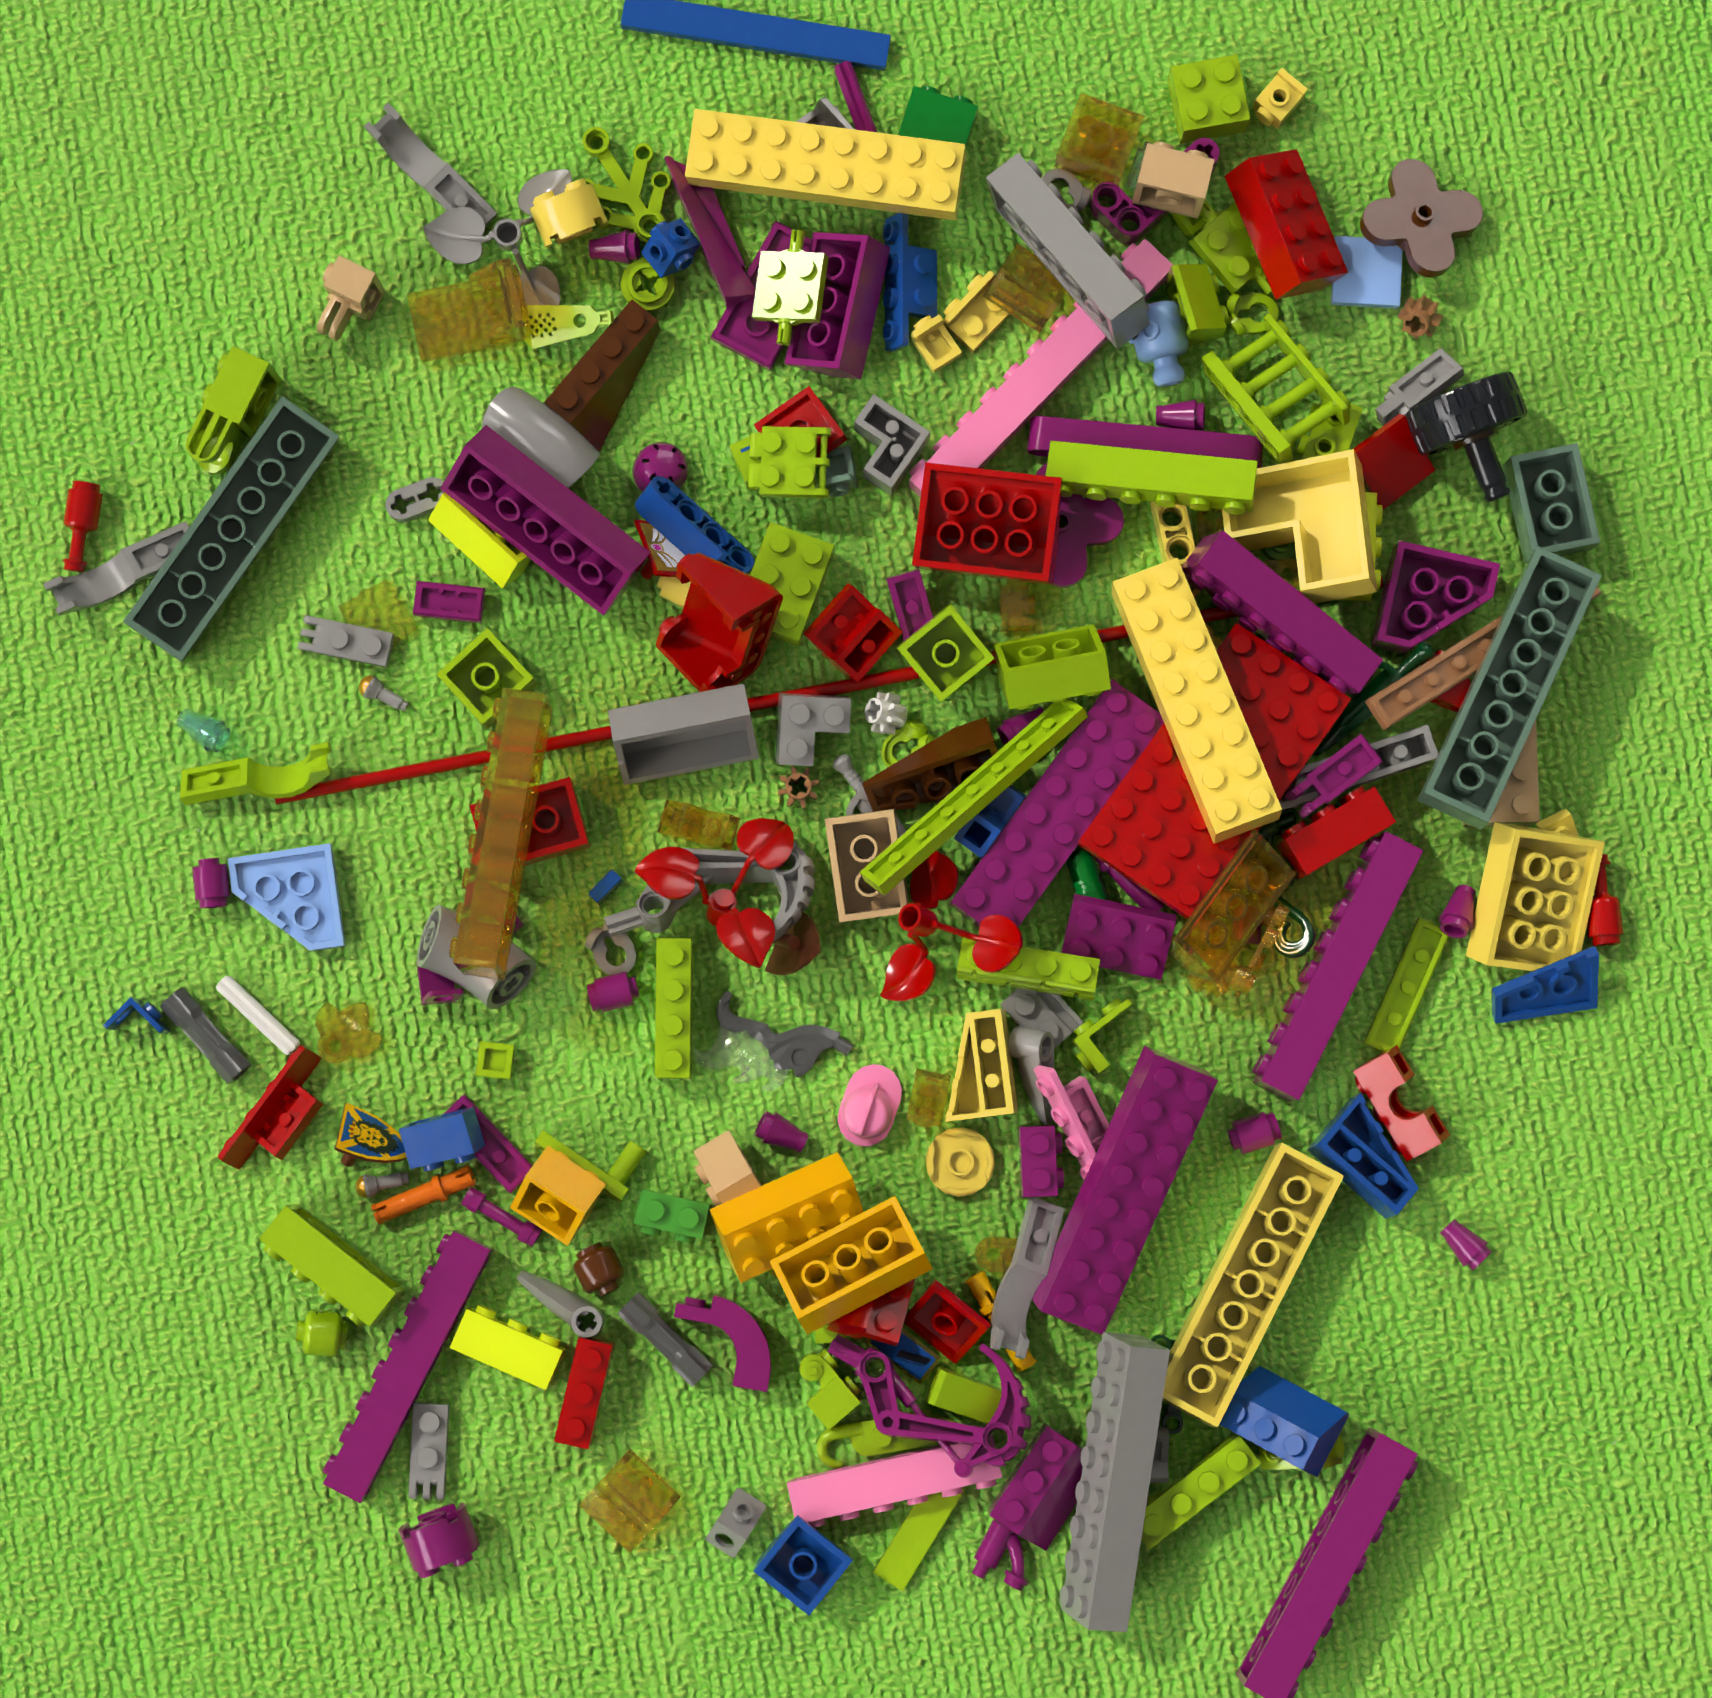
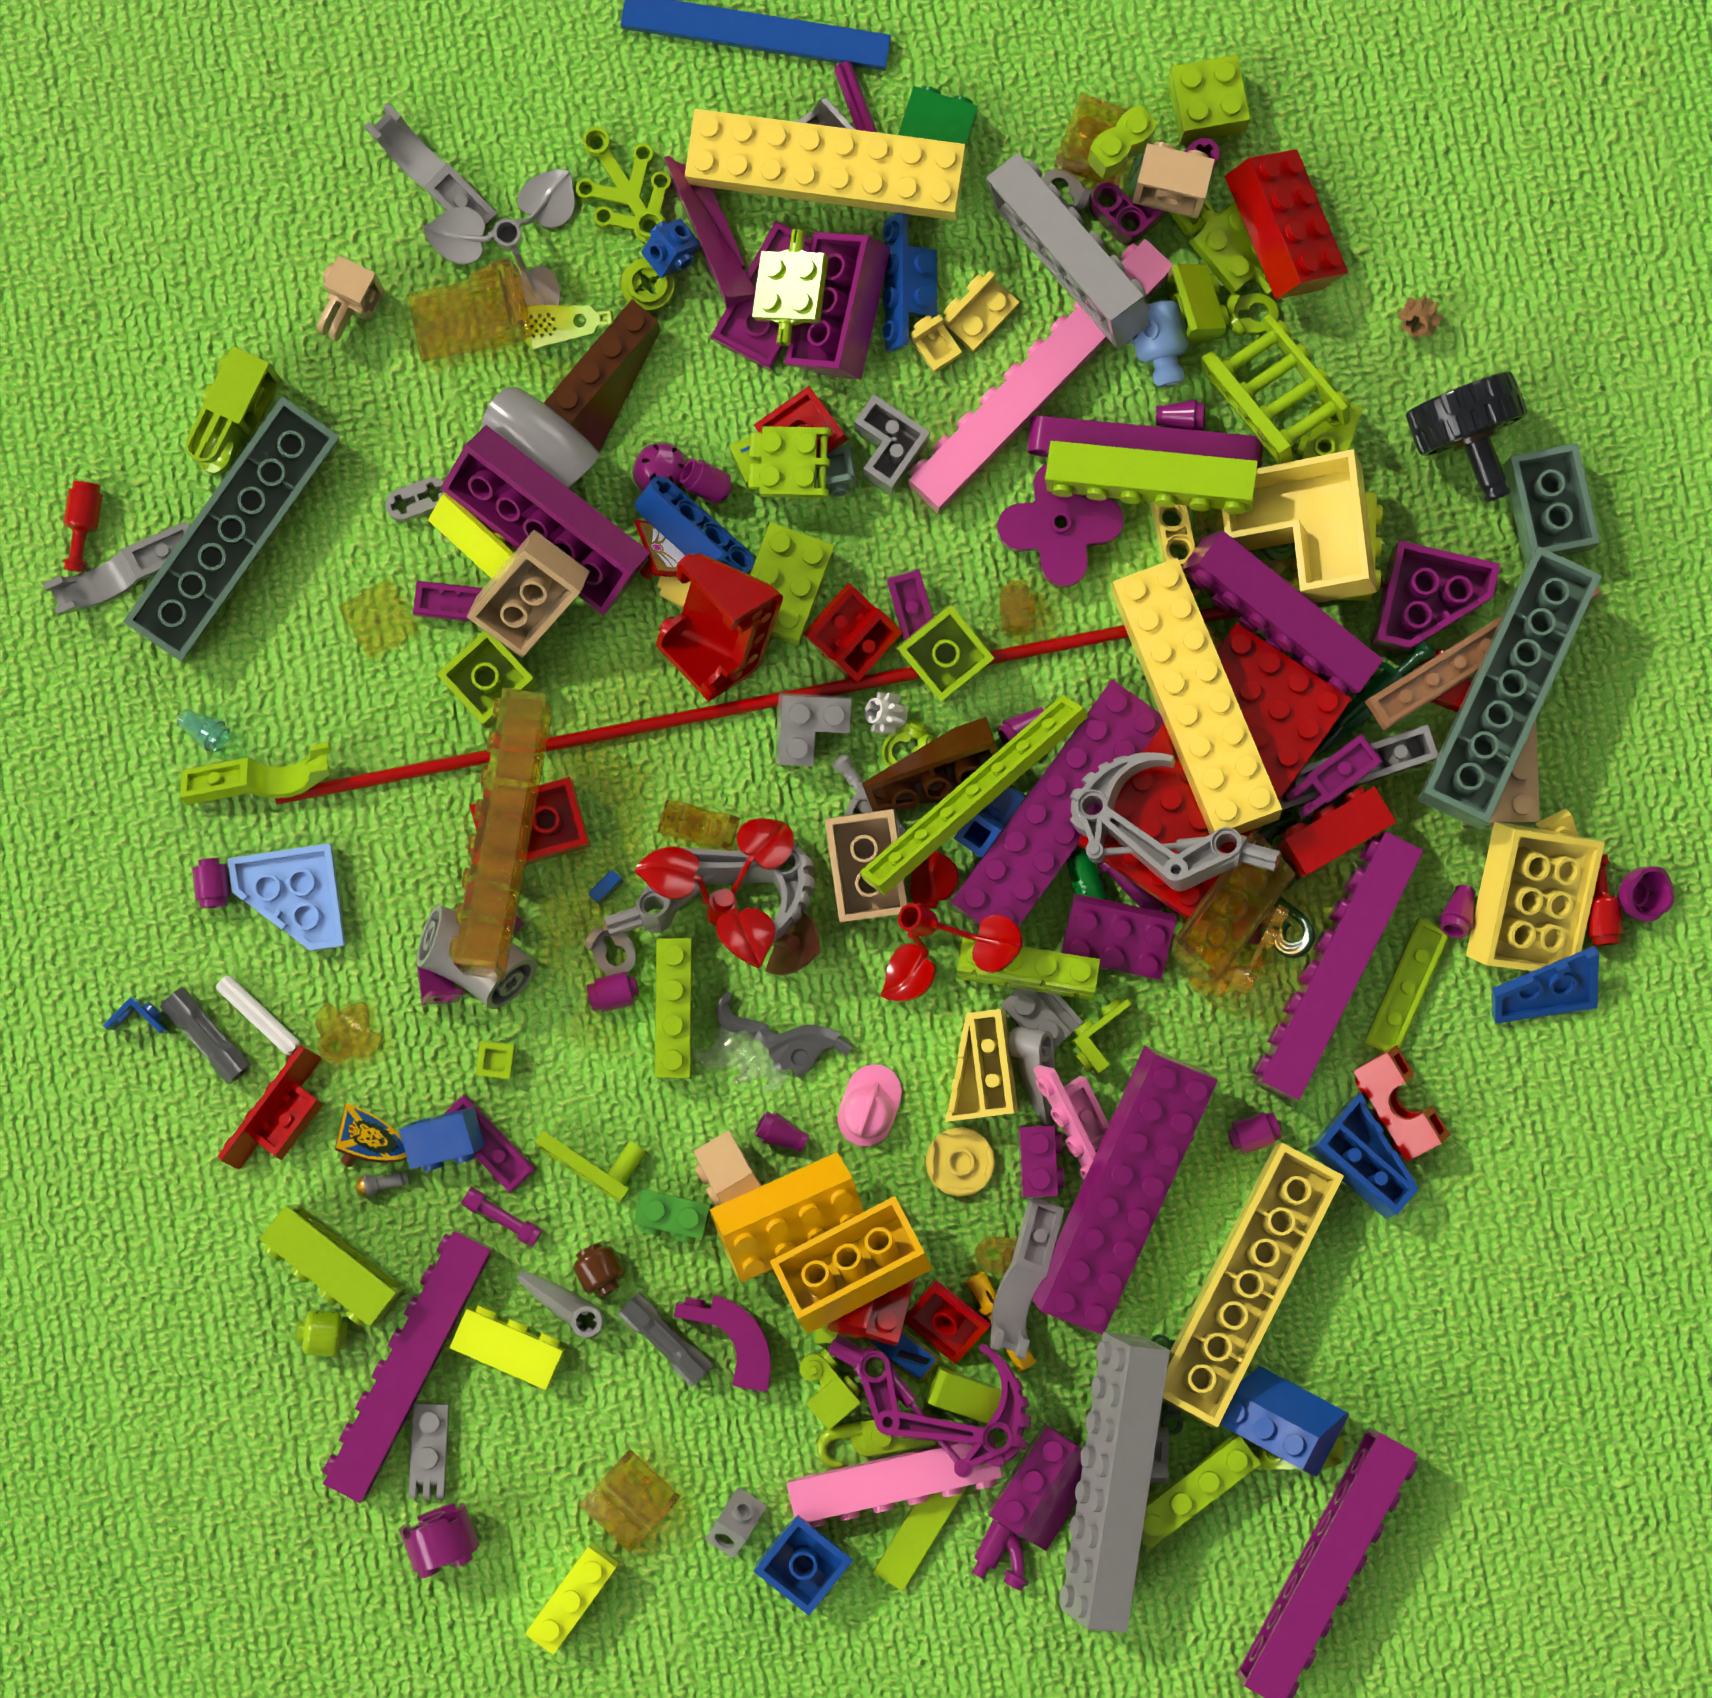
(347, 641): light grey hinge -> none
(372, 688): light grey piece -> none
(437, 1189): orange pin -> none
(528, 593): none -> tan brick
(557, 1195): yellow brick -> none
(568, 213): light yellow brick -> none
(572, 1598): none -> neon yellow brick
(584, 1392): red arch -> none
(617, 247): magenta cone -> none
(683, 734): light grey piece -> none
(706, 481): none -> magenta brick
(795, 778): medium nougat gear -> none
(928, 1098): clear yellow bracket -> none
(988, 523): red slope -> none
(1025, 289): clear yellow slope -> none
(1052, 667): lime brick -> none
(1129, 138): none -> lime brick
(1196, 857): none -> light grey piece
(1288, 89): light yellow brick -> none
(1371, 276): light blue tile -> none
(1392, 461): red tile -> none
(1419, 385): light grey hinge -> none
(1421, 218): plant -> none
(1465, 1244): magenta cone -> none
(1635, 893): none -> magenta helmet

